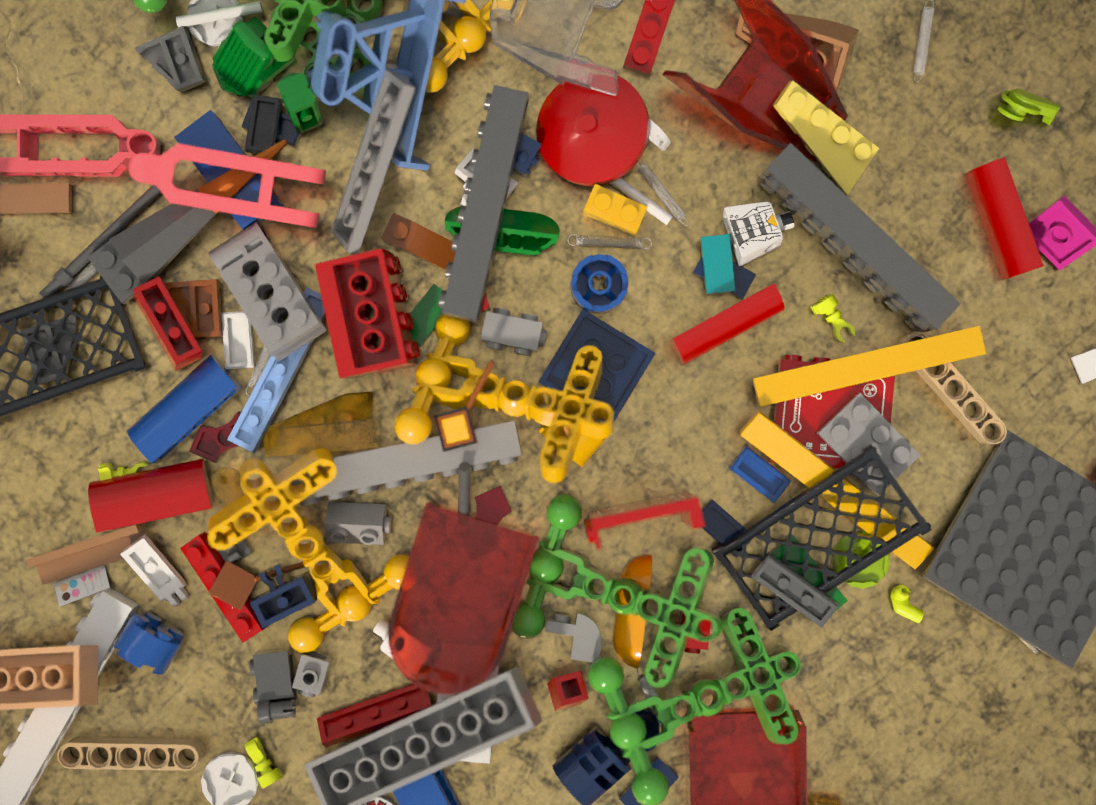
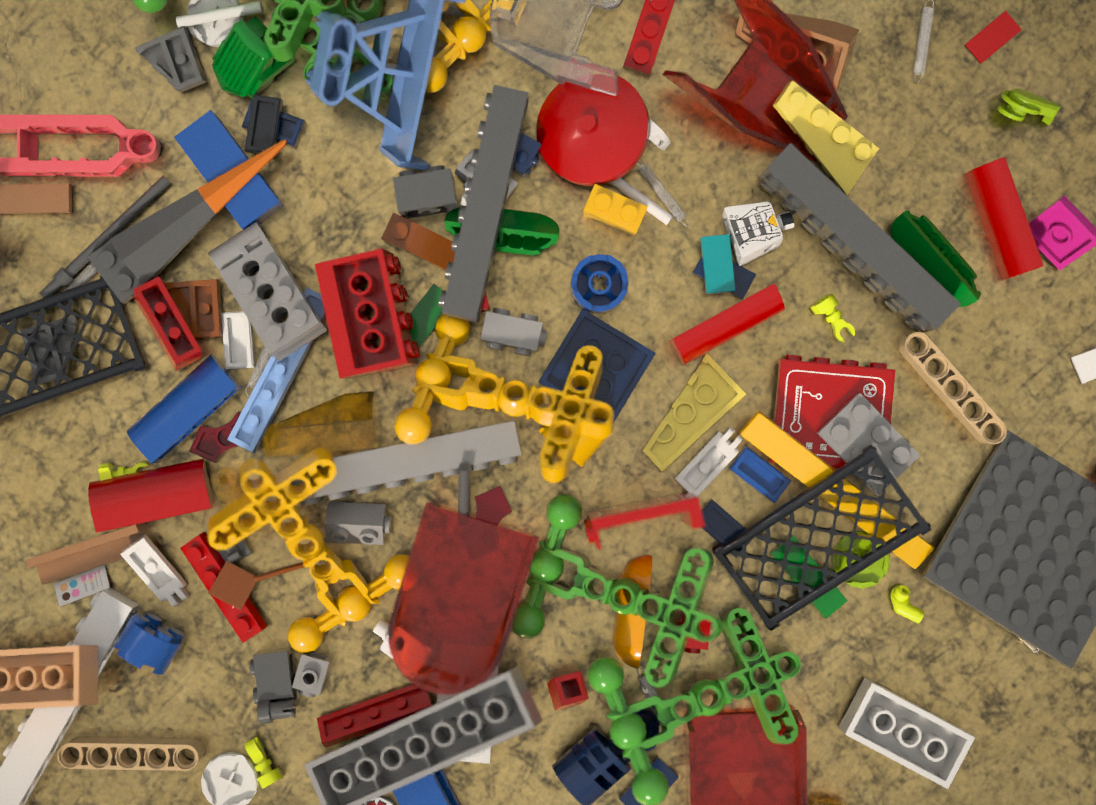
(160, 172): coral piece -> none
(283, 598): dark blue brick -> none
(300, 102): green brick -> none
(372, 160): light grey arch -> none
(425, 192): none -> dark grey brick
(456, 426): piece -> none
(585, 632): light grey brick -> none
(606, 242): white piece -> none
(697, 409): none -> light yellow wing
(709, 462): none -> white hinge
(795, 590): dark grey tile -> none
(869, 366): yellow tile -> none
(906, 733): none -> white brick
(936, 255): none -> green brick
(993, 37): none -> red sticker

